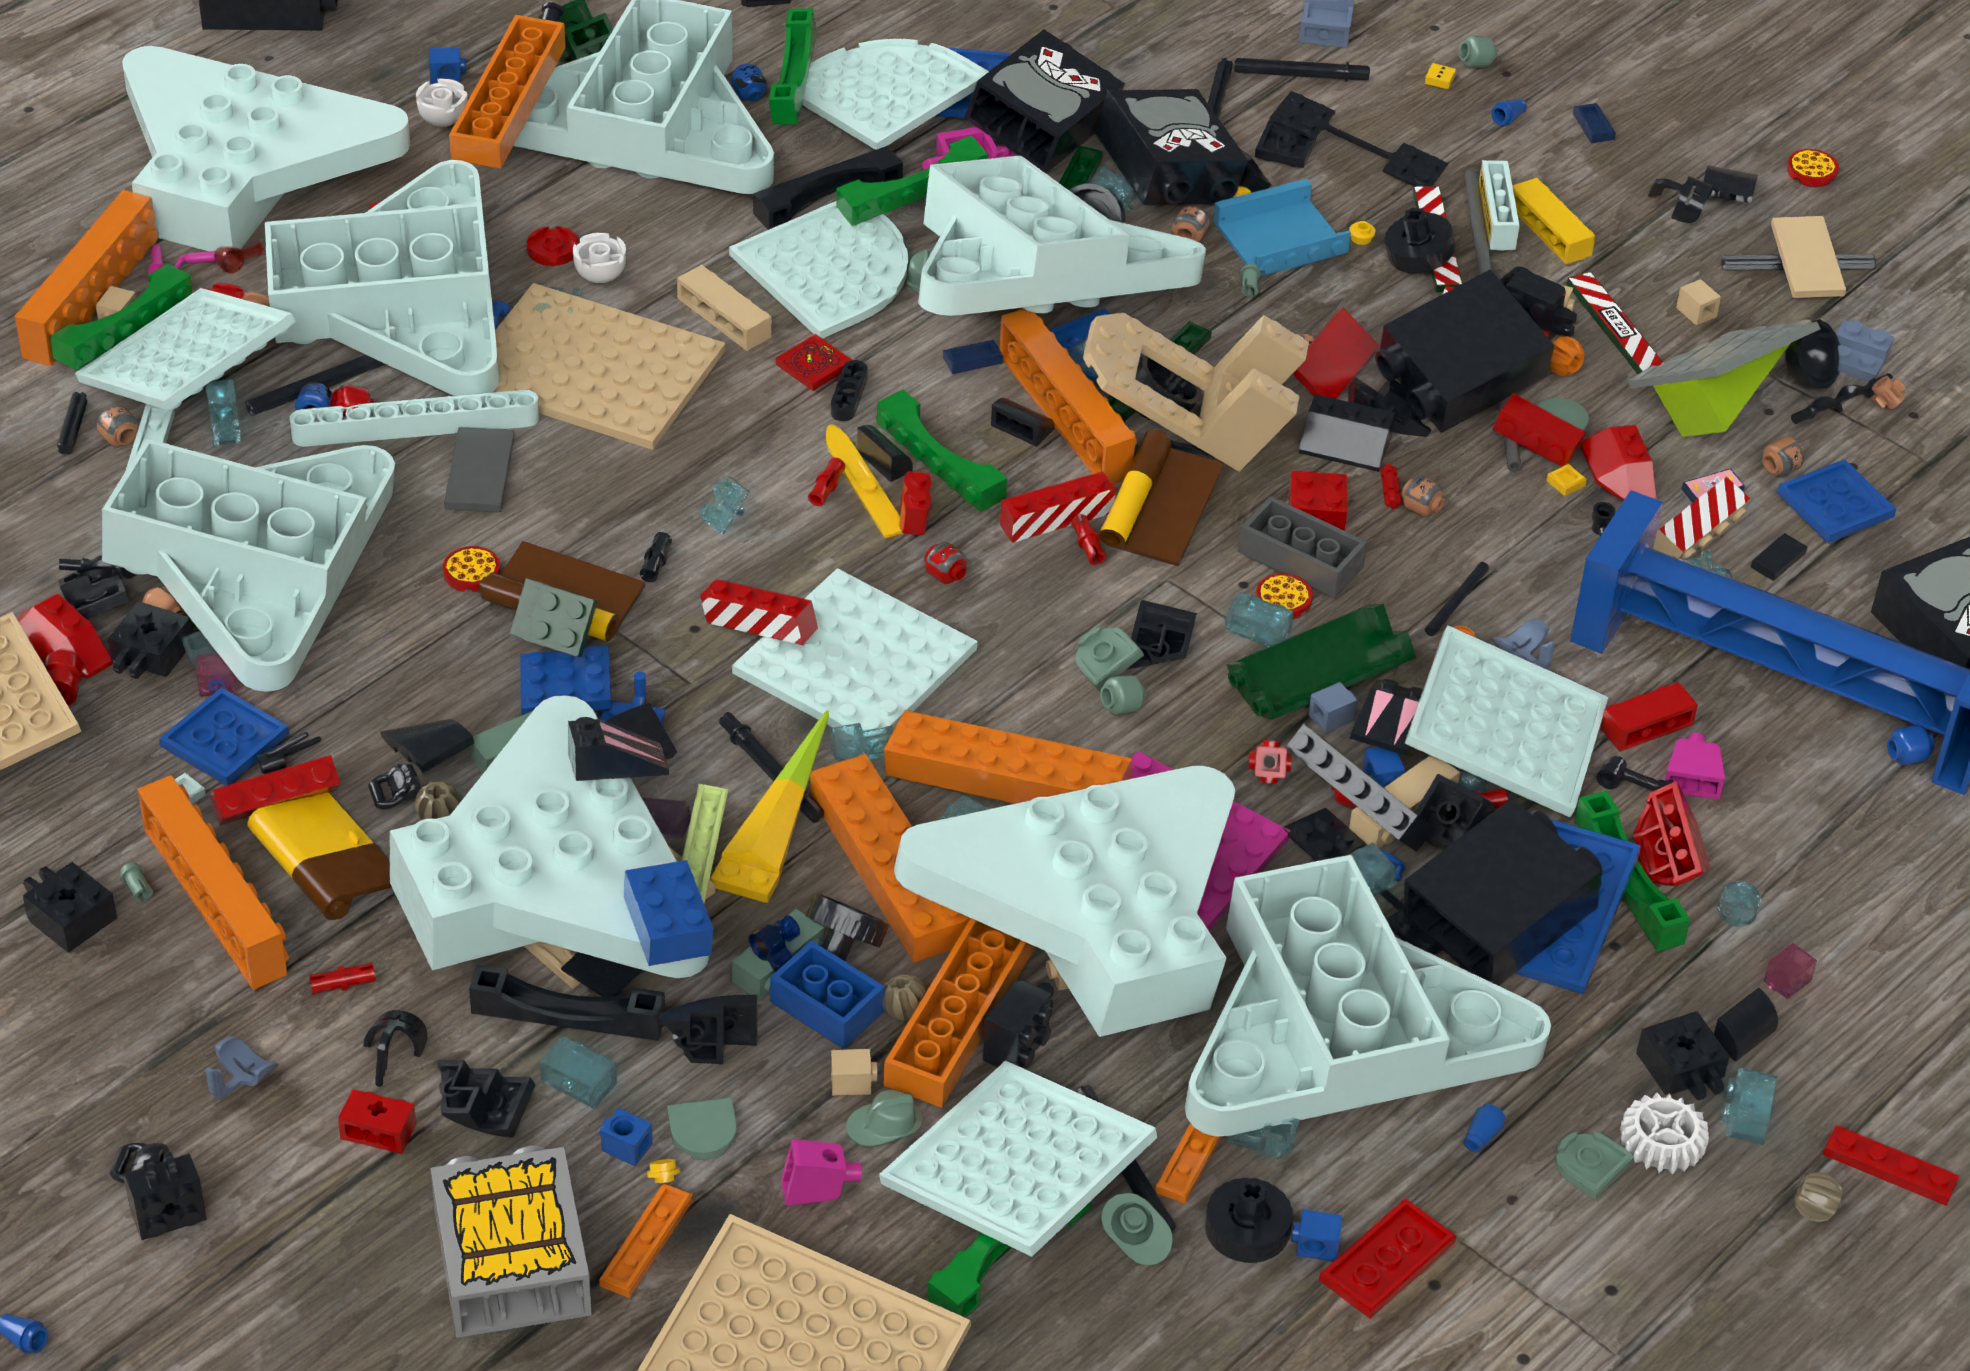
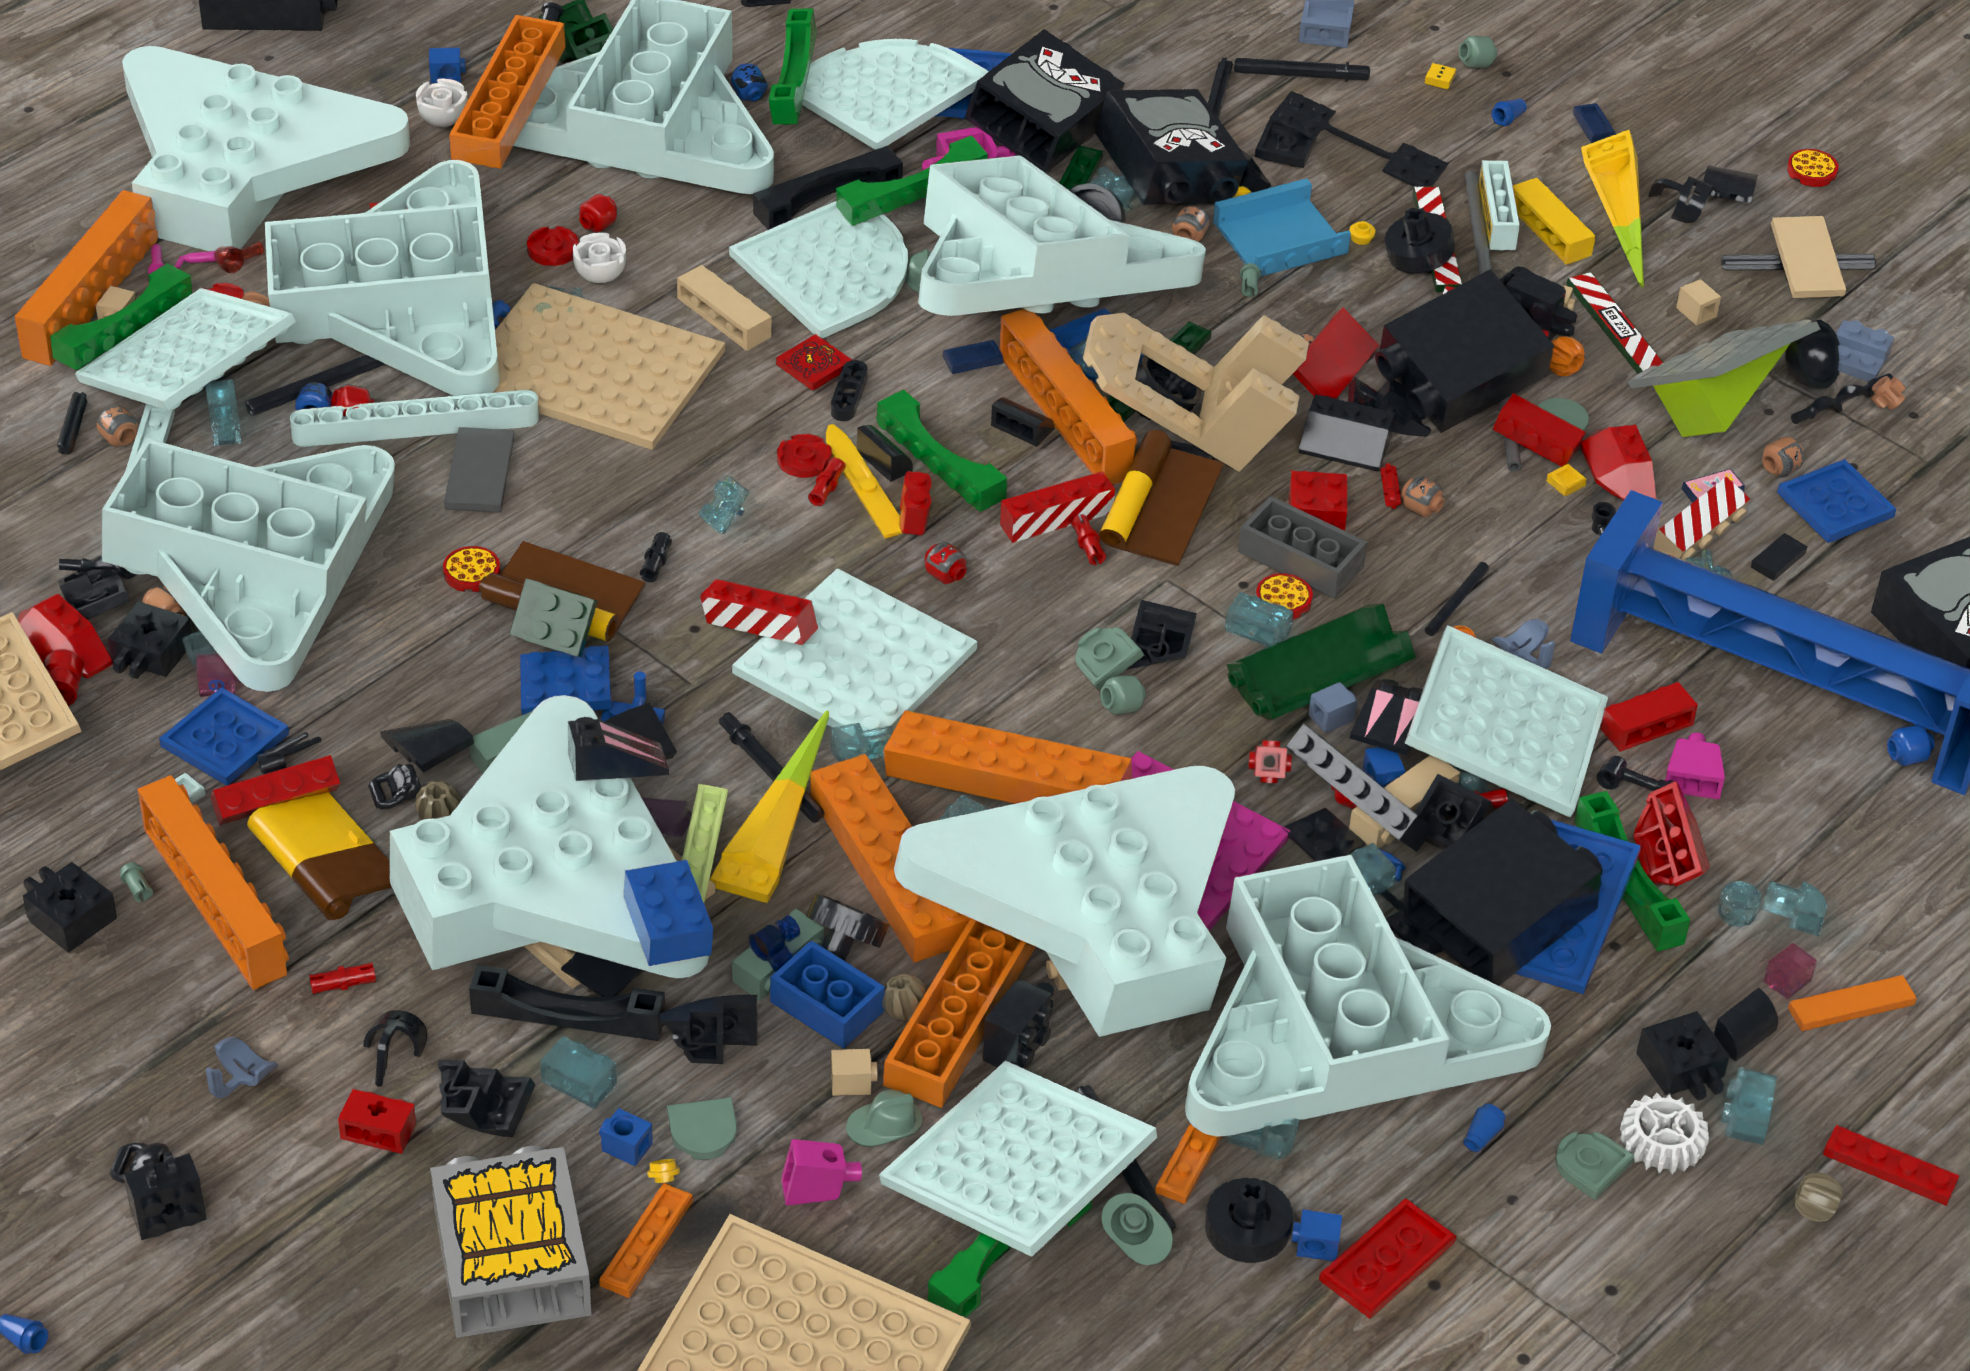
(597, 213): none -> red head
(803, 455): none -> red tile
(1615, 175): none -> yellow plate
(1803, 906): none -> clear light blue brick
(1852, 1003): none -> orange tile

